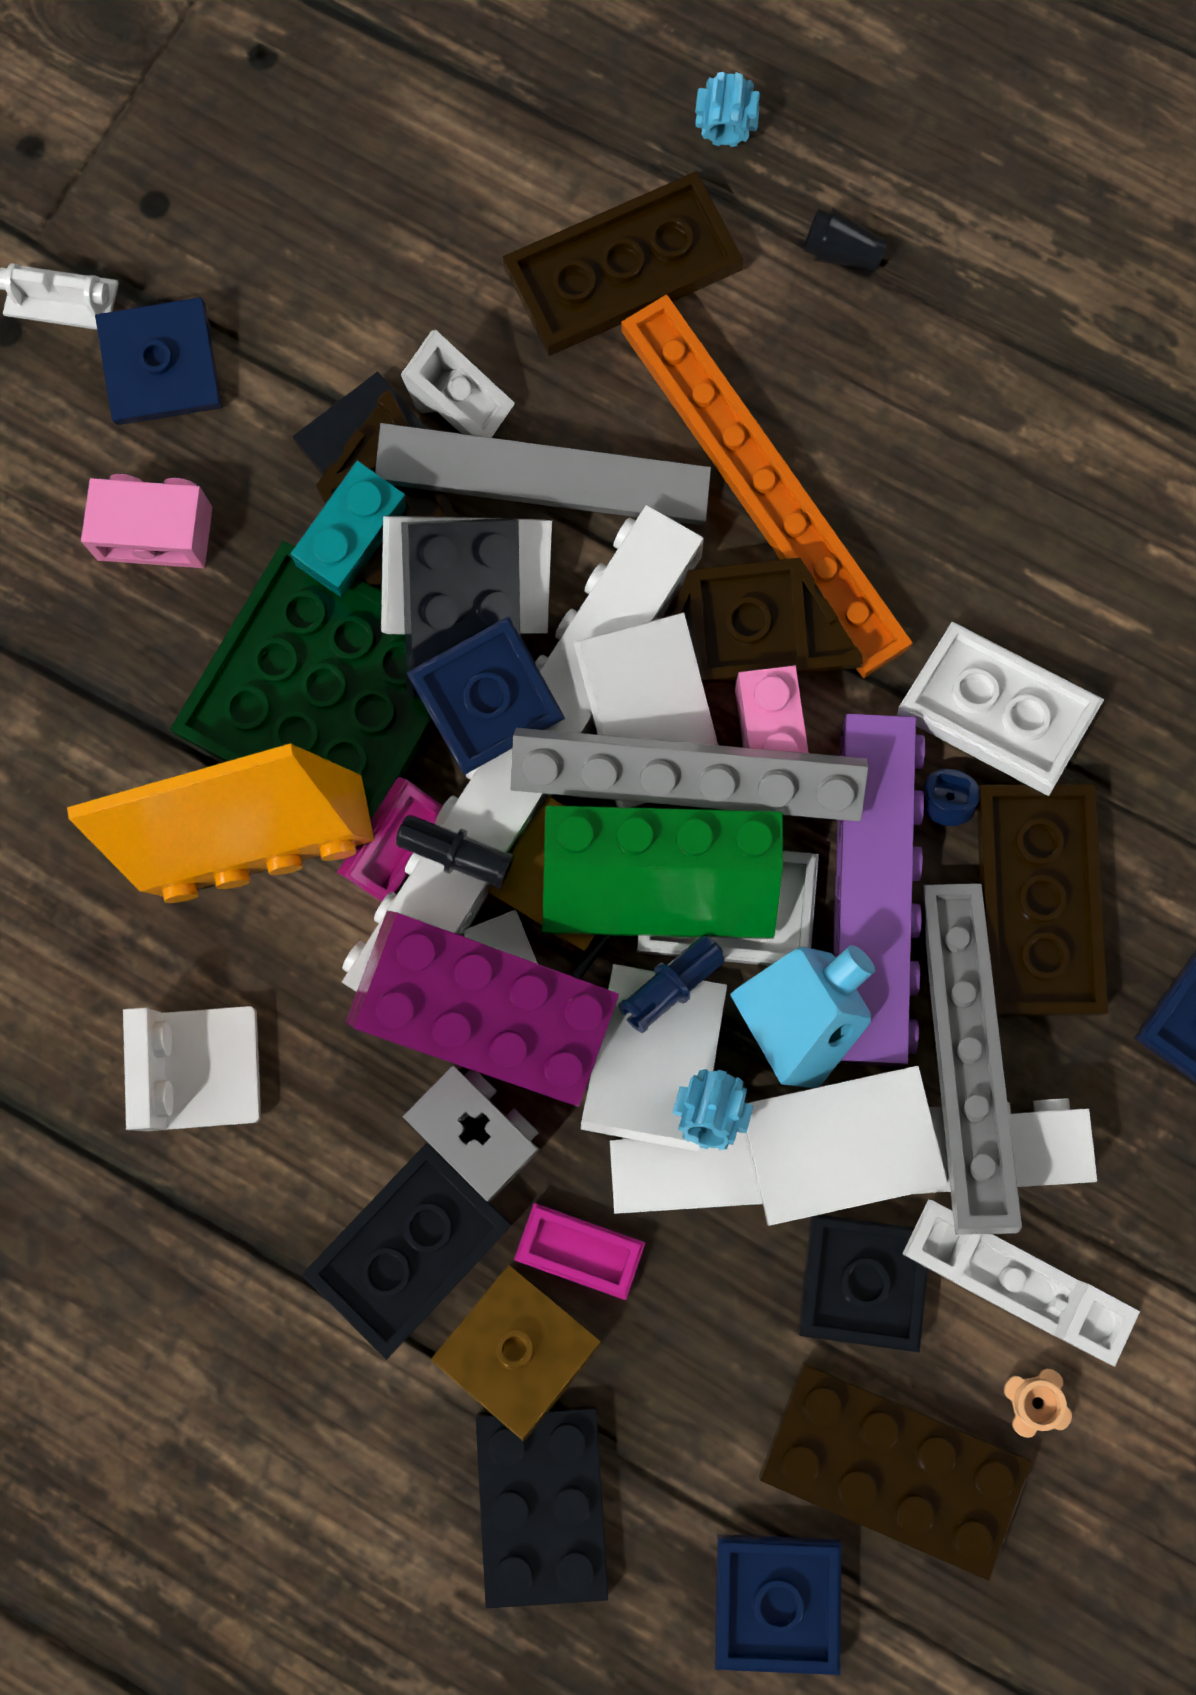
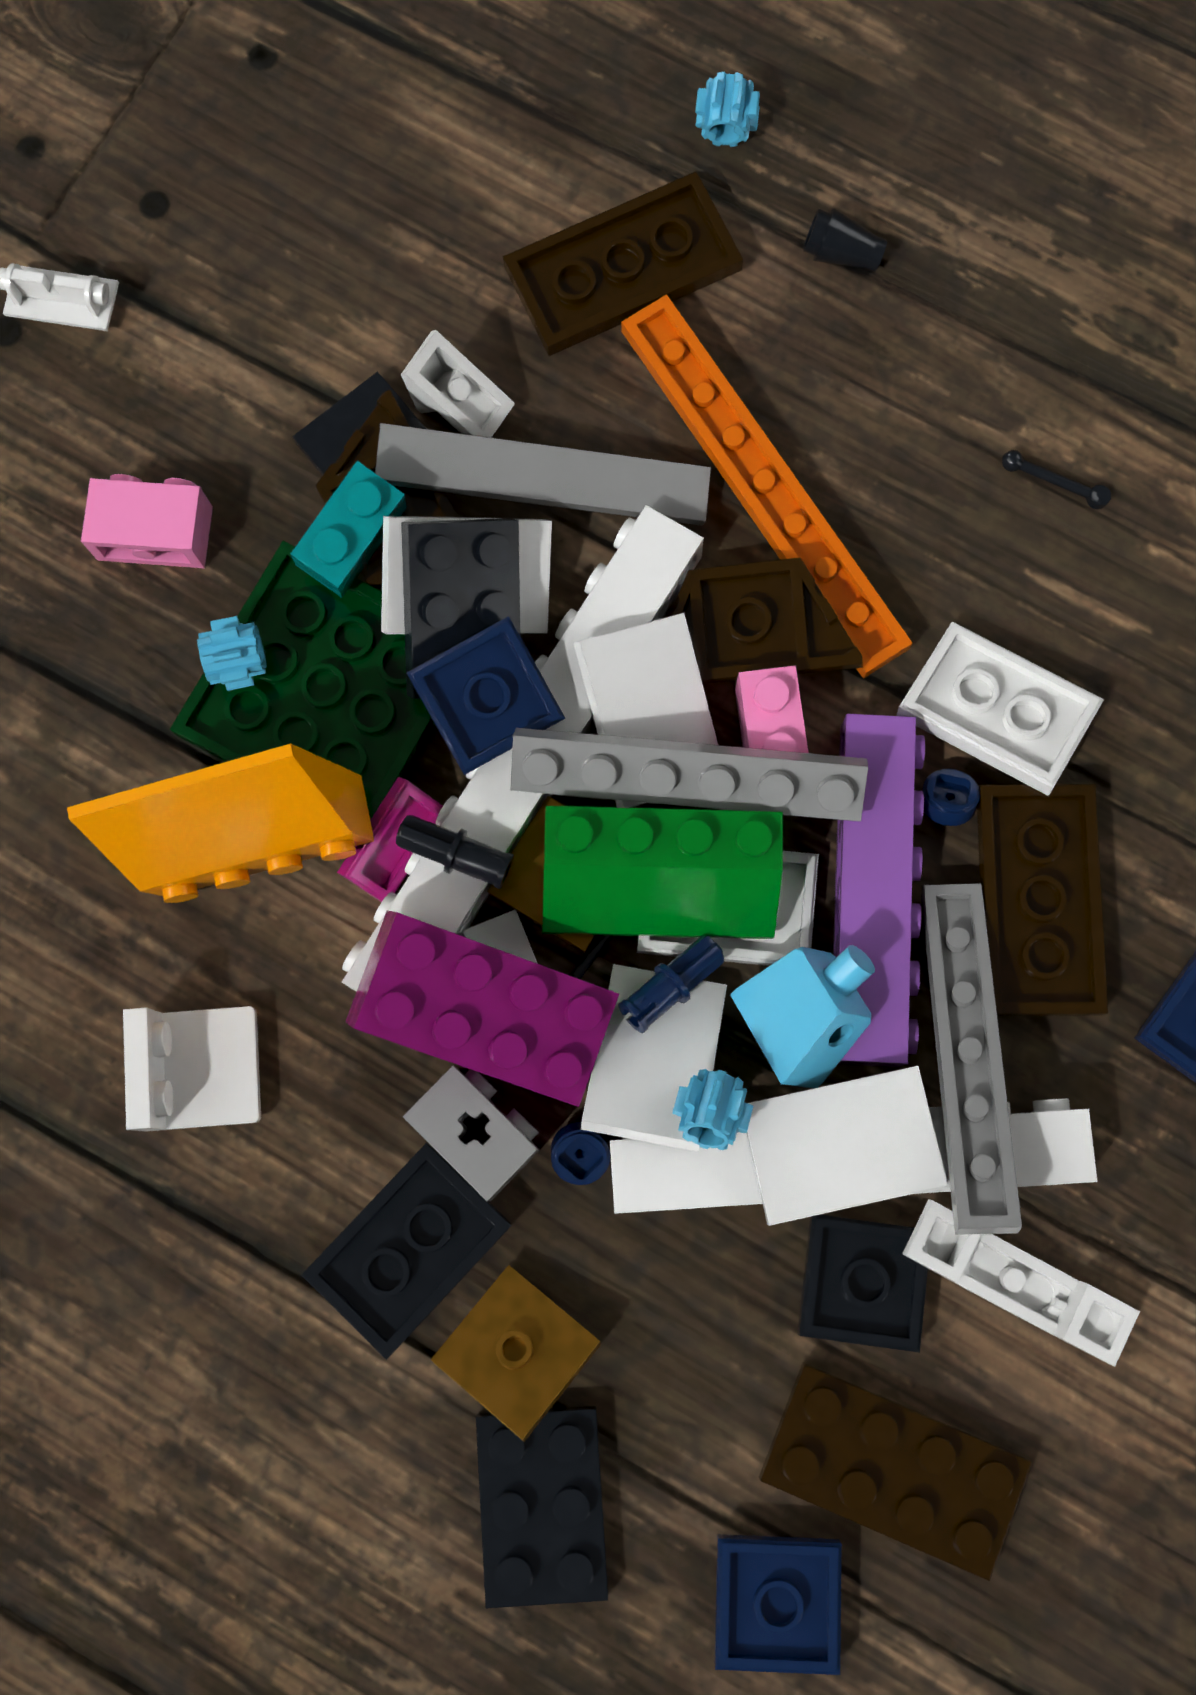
(158, 361): dark blue plate -> none
(231, 653): none -> medium azure gear
(579, 1154): none -> dark blue tile
(579, 1251): dark pink tile -> none
(1054, 1408): light nougat plate -> none
(1096, 497): none -> black hinge

